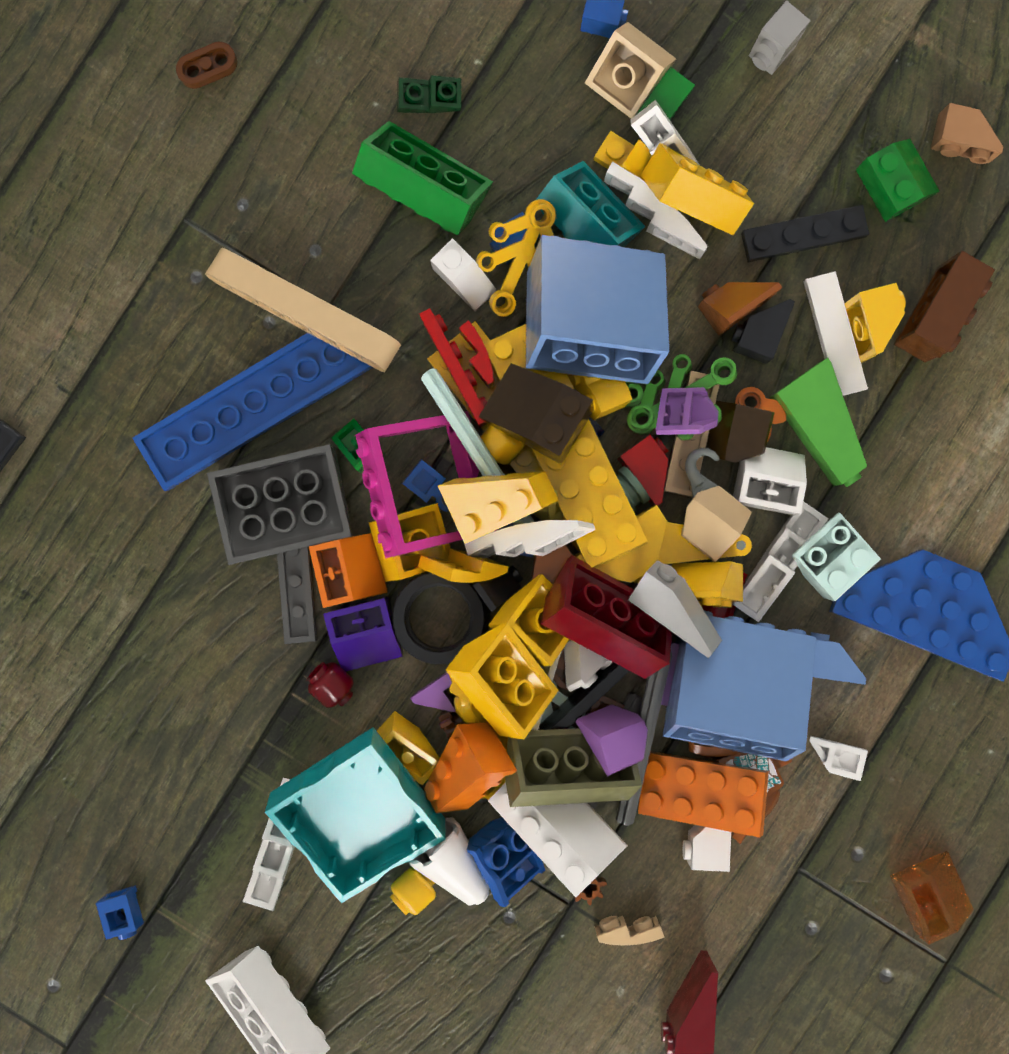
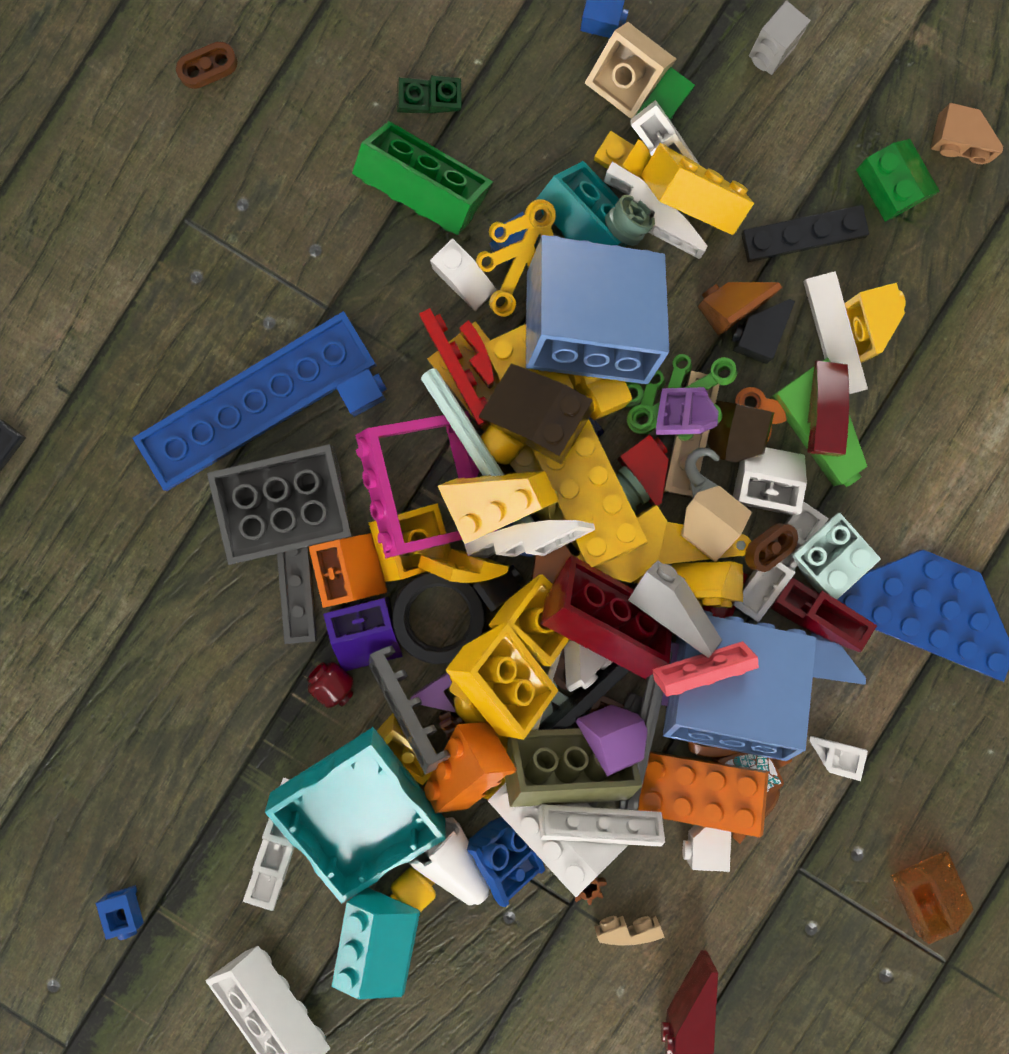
(303, 310): tan beam -> none
(347, 443): green slope -> none
(362, 392): none -> blue brick
(375, 946): none -> teal slope
(403, 710): none -> dark grey hinge
(424, 483): blue plate -> none
(601, 825): none -> white tile
(629, 220): none -> sand green wheel
(701, 671): none -> coral plate
(771, 547): none -> reddish brown plate
(823, 615): none -> dark red slope
(829, 409): none -> dark red slope
(945, 307): reddish brown brick -> none

